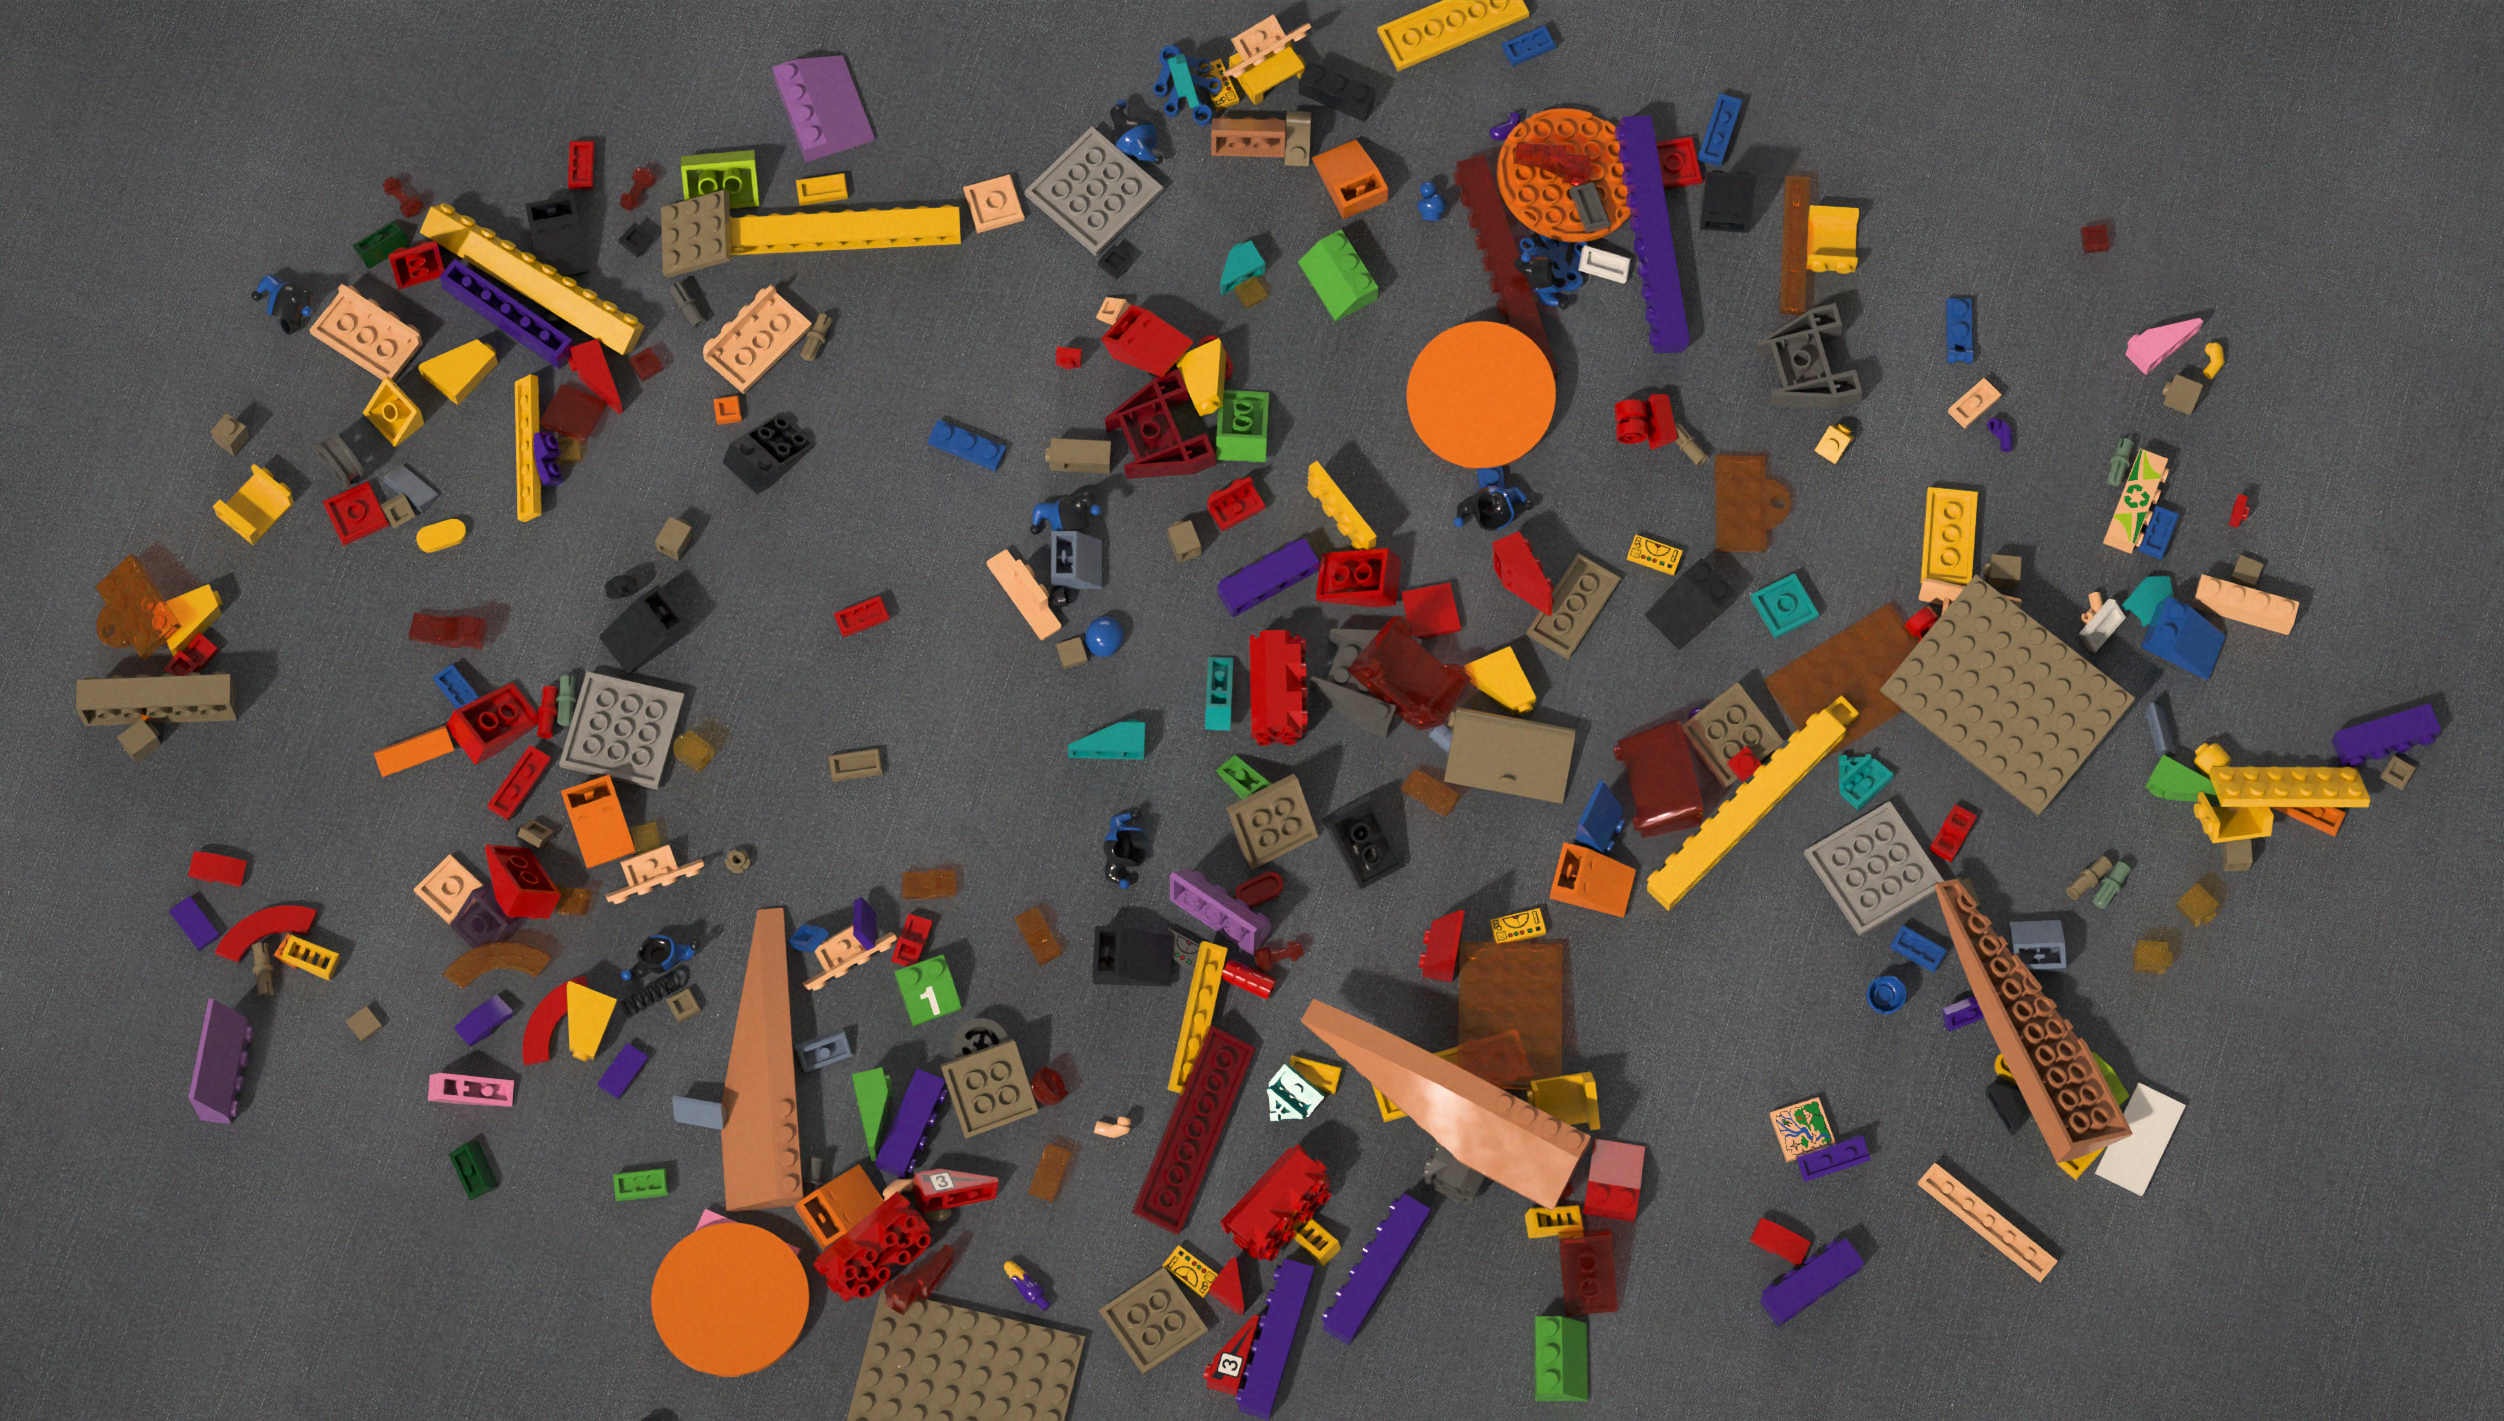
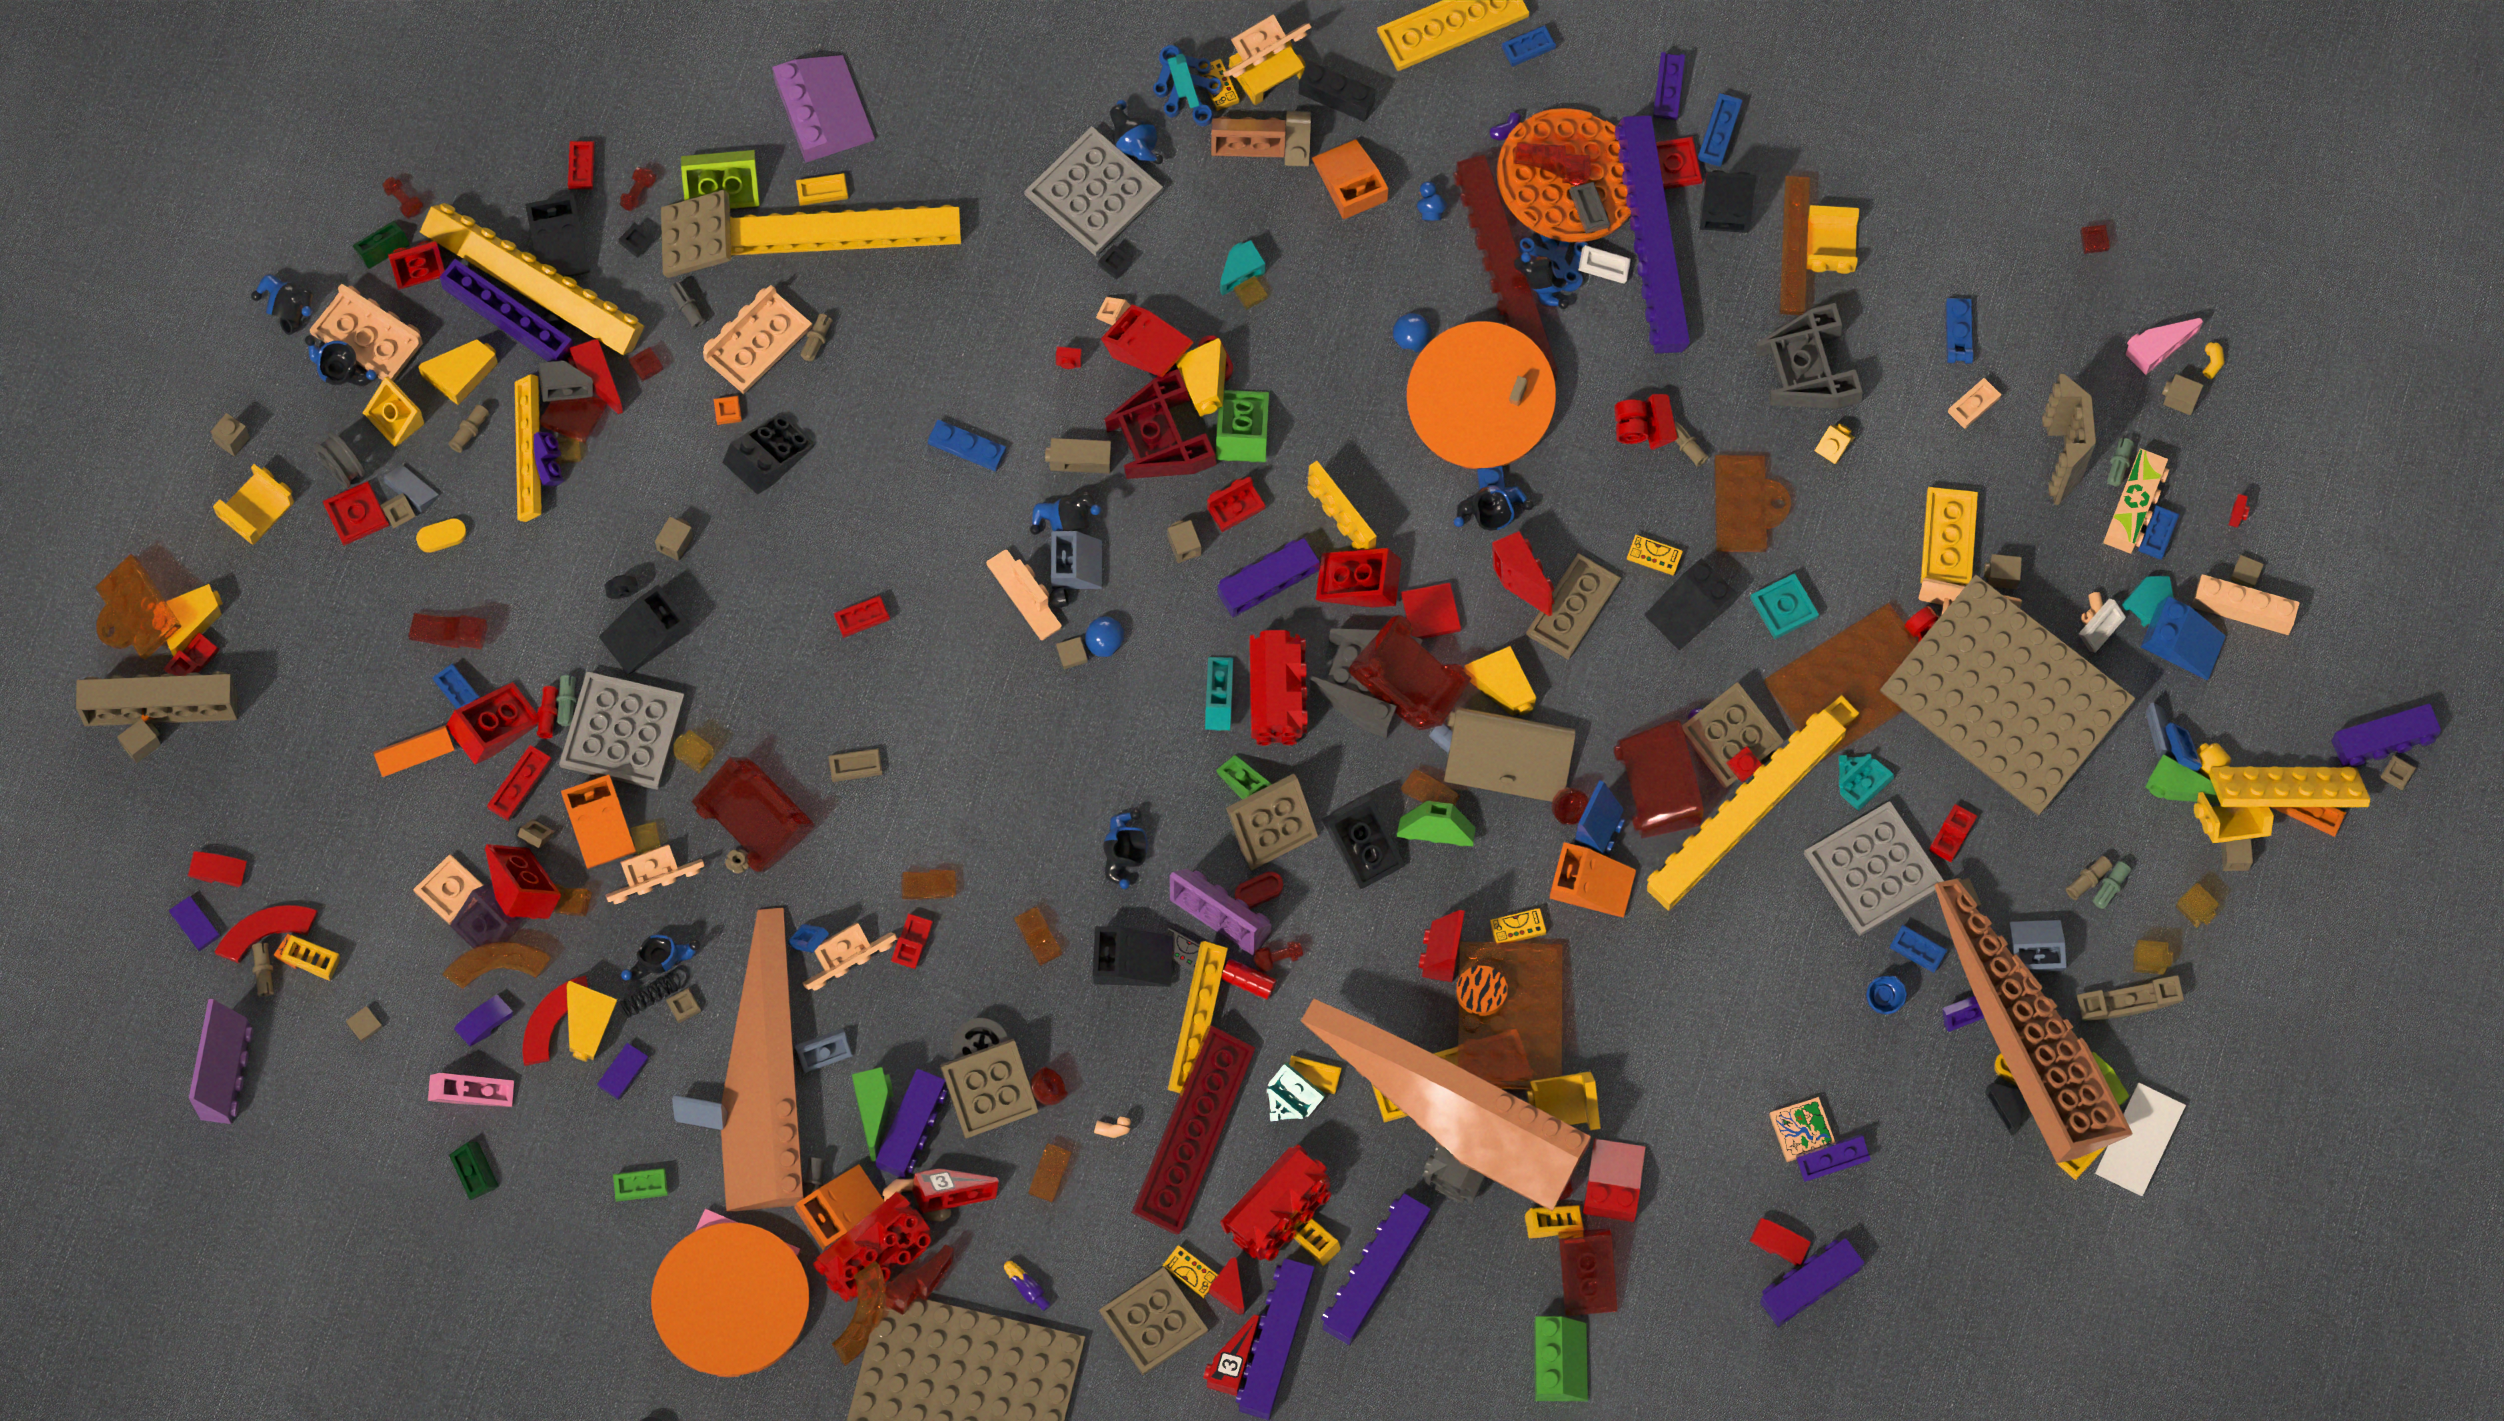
(337, 363): none -> black piece
(468, 428): none -> dark tan pin
(563, 382): none -> dark grey slope
(753, 812): none -> clear red windscreen
(864, 923): dark purple tile -> none
(867, 1314): none -> clear orange tile
(927, 990): bright green slope -> none
(993, 203): light nougat tile -> none
(1117, 741): teal slope -> none
(1339, 276): bright green slope -> none
(1412, 332): none -> blue hair
(1437, 824): none -> bright green slope
(1481, 990): none -> orange tile
(1518, 391): none -> dark tan tile
(1569, 805): none -> clear red hair
(1669, 86): none -> dark purple hinge
(1987, 1222): light nougat plate -> none
(2003, 432): dark purple arm -> none
(2069, 415): none -> dark tan slope
(2130, 1000): none -> dark tan slope
(2183, 746): none -> blue plate

